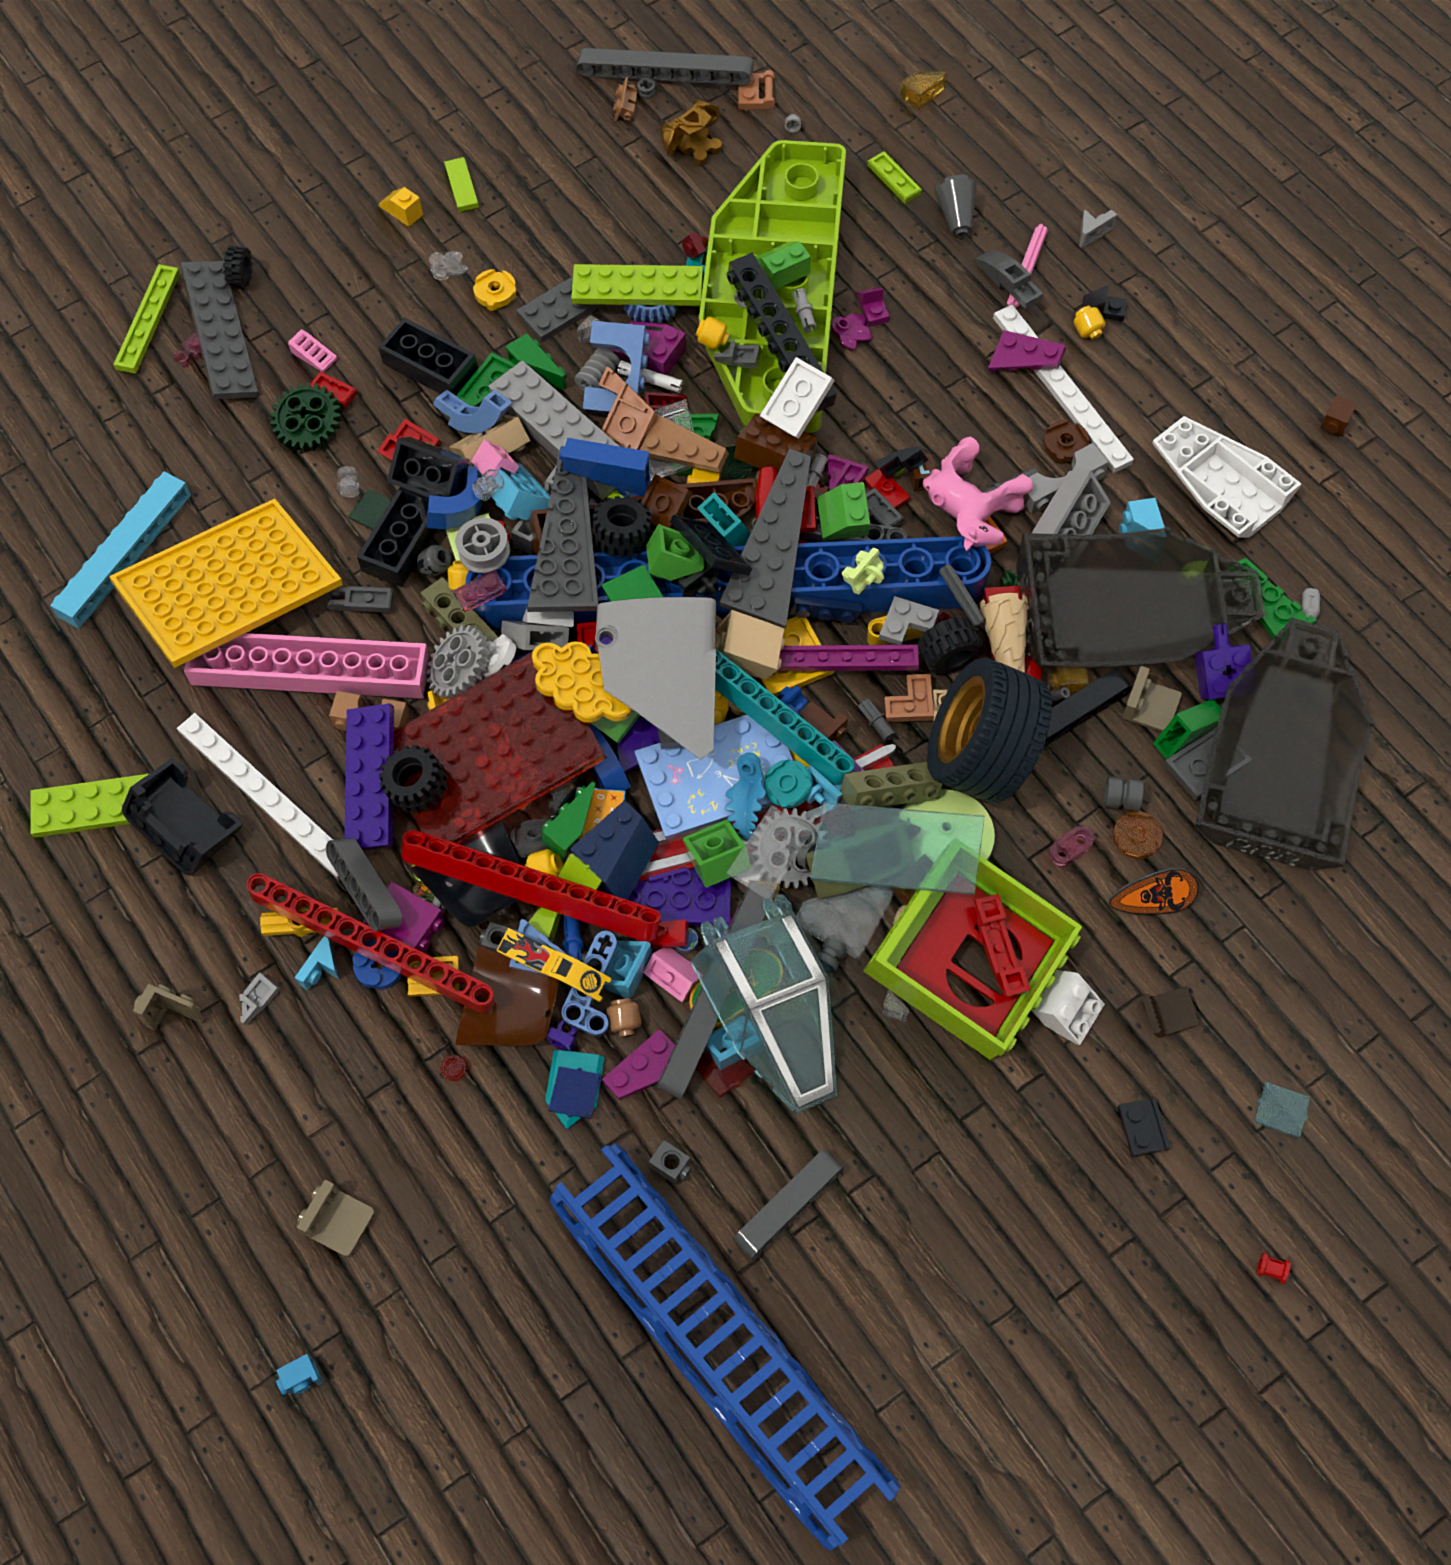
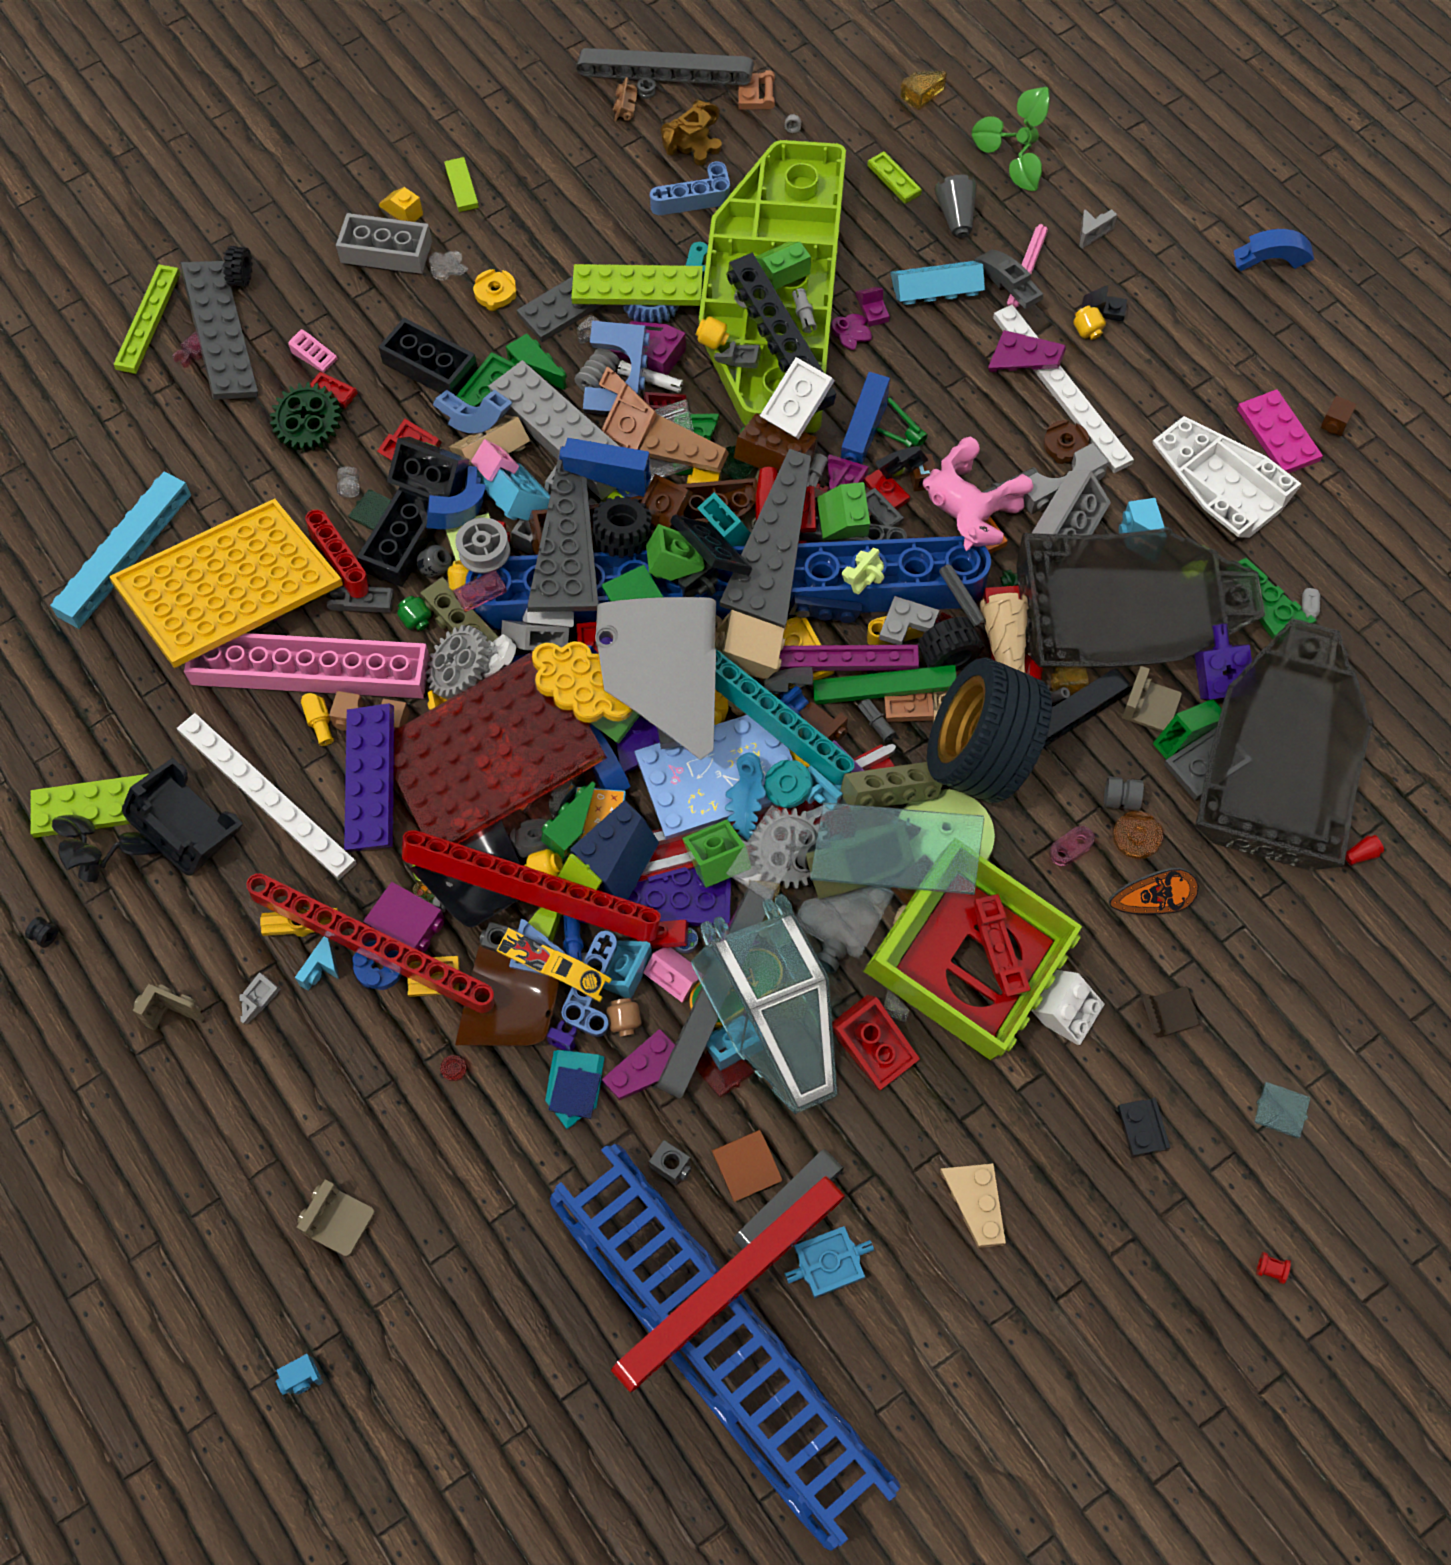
(41, 932): none -> black wheel
(88, 857): none -> black plant
(317, 717): none -> yellow arm
(337, 553): none -> red beam
(363, 884): dark grey beam -> none
(384, 243): none -> light grey brick
(414, 613): none -> green head
(425, 790): black tyre -> none
(488, 484): clear wheel -> none
(692, 194): none -> medium blue beam
(694, 245): dark red plate -> none
(726, 1285): none -> red beam
(746, 1165): none -> dark orange slope
(797, 676): none -> dark grey slope
(829, 1262): none -> dark azure plate
(866, 418): none -> blue slope
(874, 1041): none -> red slope
(884, 684): none -> green tile
(914, 433): none -> green plant
(938, 281): none -> medium azure slope
(978, 1200): none -> tan wing
(988, 135): none -> bright green plant
(1275, 244): none -> blue arch
(1279, 431): none -> dark pink plate
(1365, 850): none -> red cone

